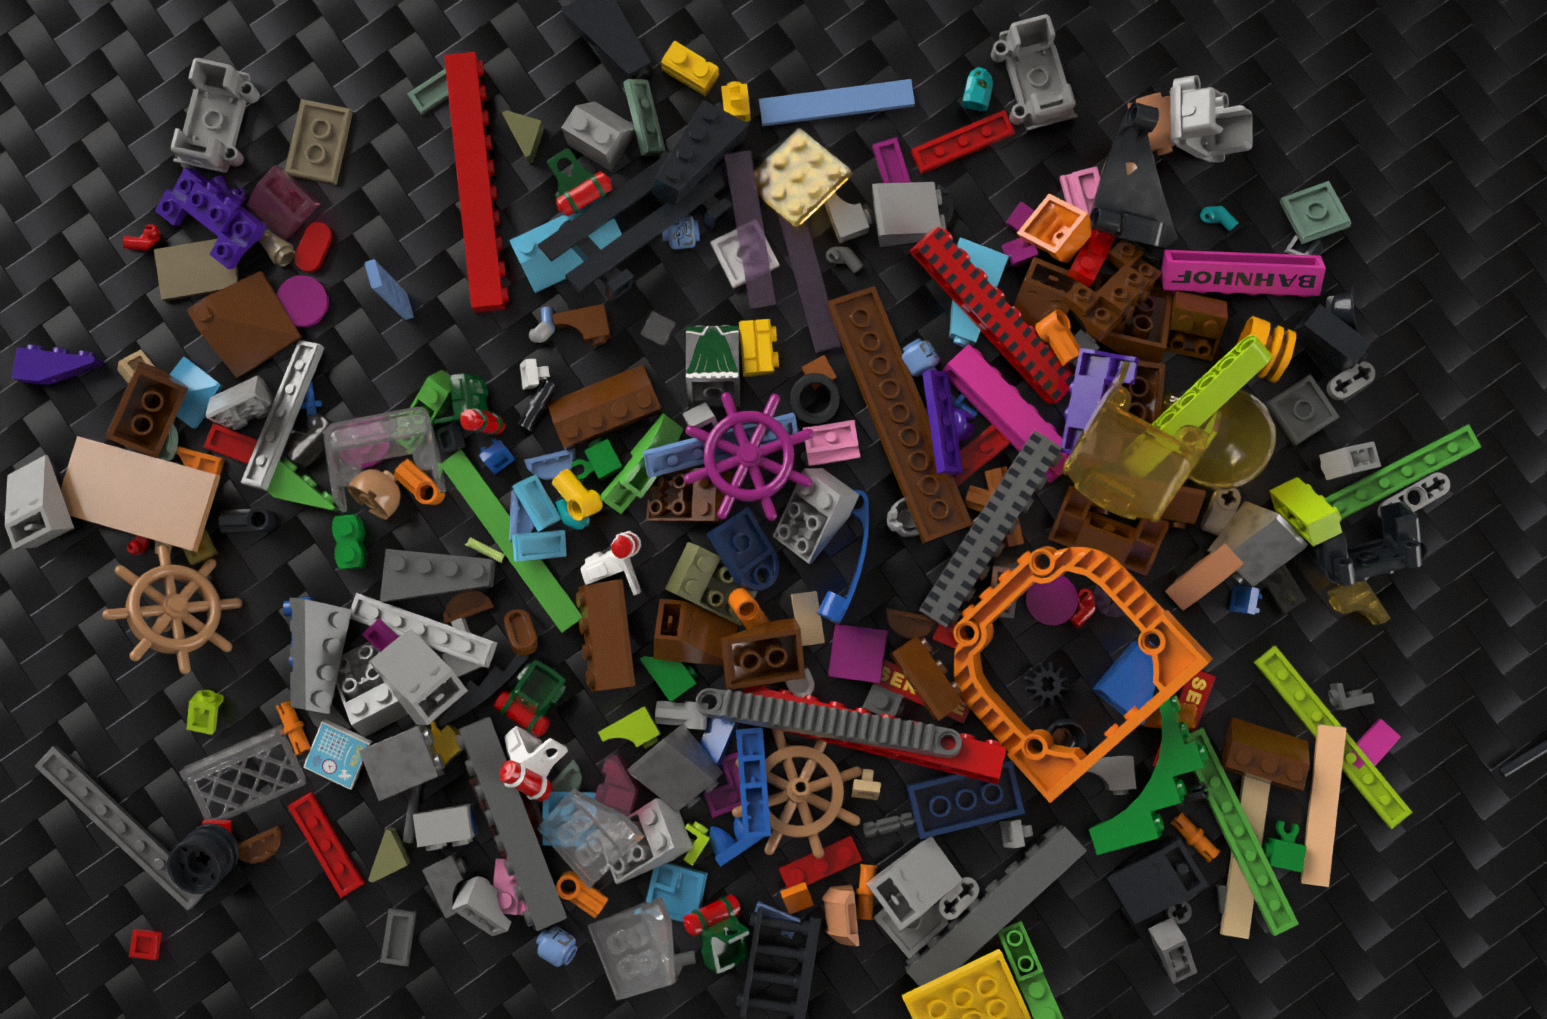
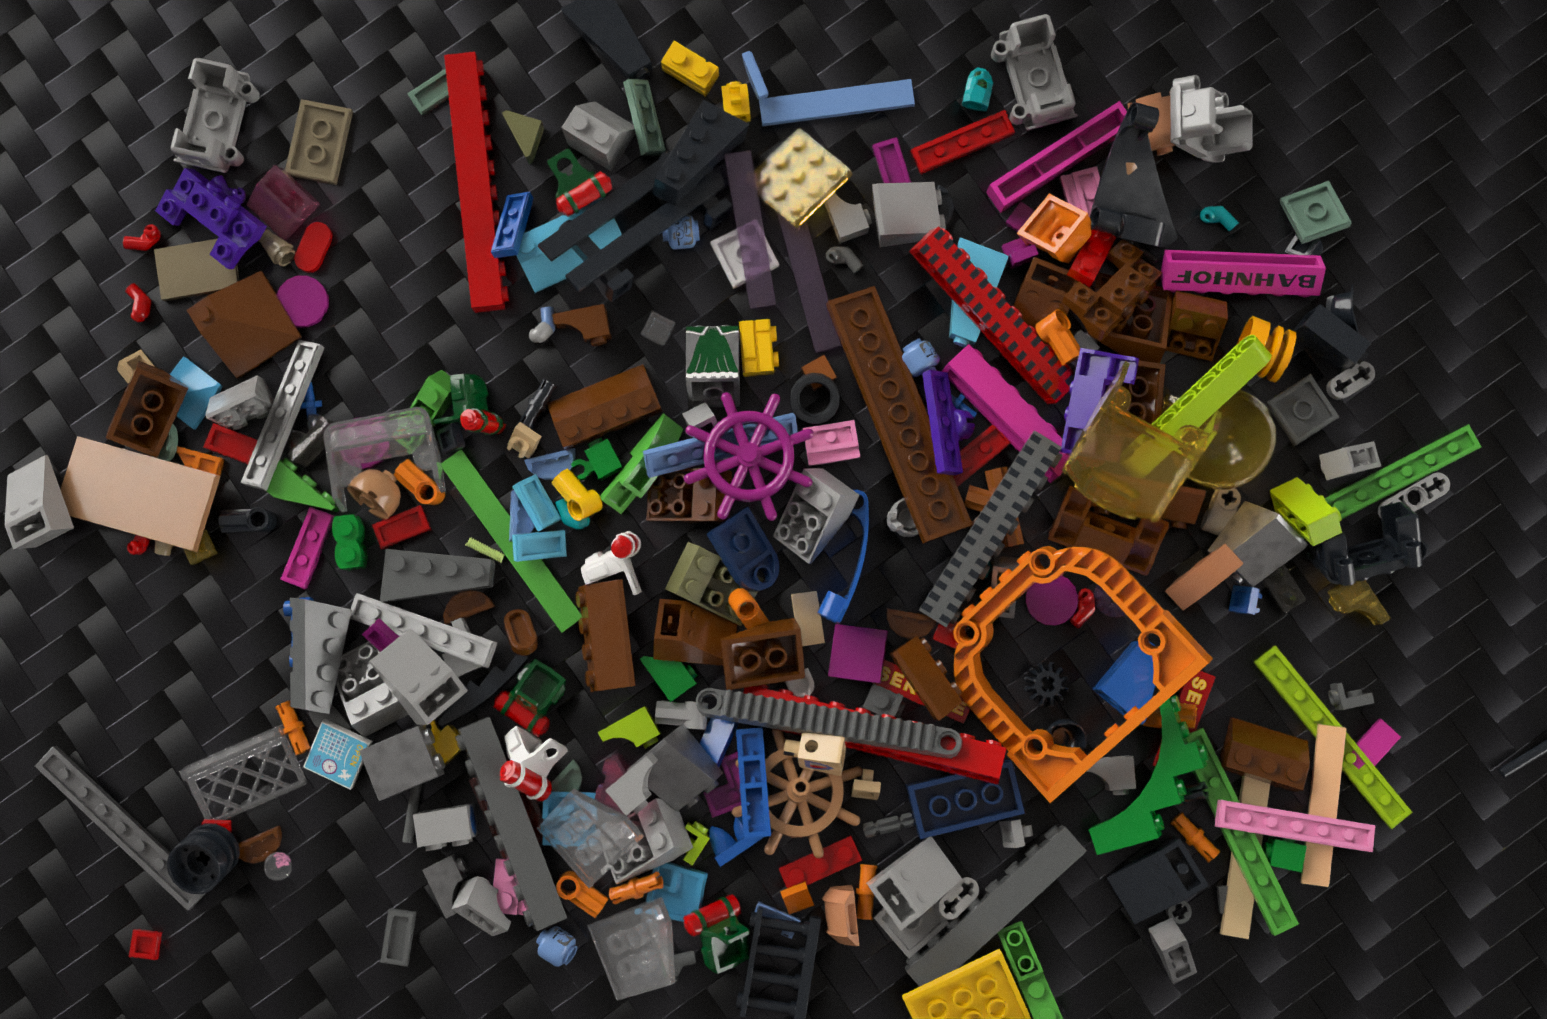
(48, 367): dark purple slope -> none
(141, 304): none -> red arm
(173, 609): medium nougat piece -> none
(204, 711): lime bracket -> none
(278, 866): none -> clear tile
(308, 548): none -> dark pink tile
(326, 844): red tile -> none
(388, 289): medium blue tile -> none
(390, 856): olive slope -> none
(401, 527): none -> red tile
(496, 456): blue tile -> none
(512, 225): none -> blue tile
(524, 441): none -> tan tile
(532, 374): white tile -> none
(632, 788): none -> light grey arch
(636, 888): none -> orange pin
(754, 75): none -> medium blue tile
(828, 753): none -> tan torso
(1057, 158): none -> dark pink brick
(1294, 826): none -> bright pink tile

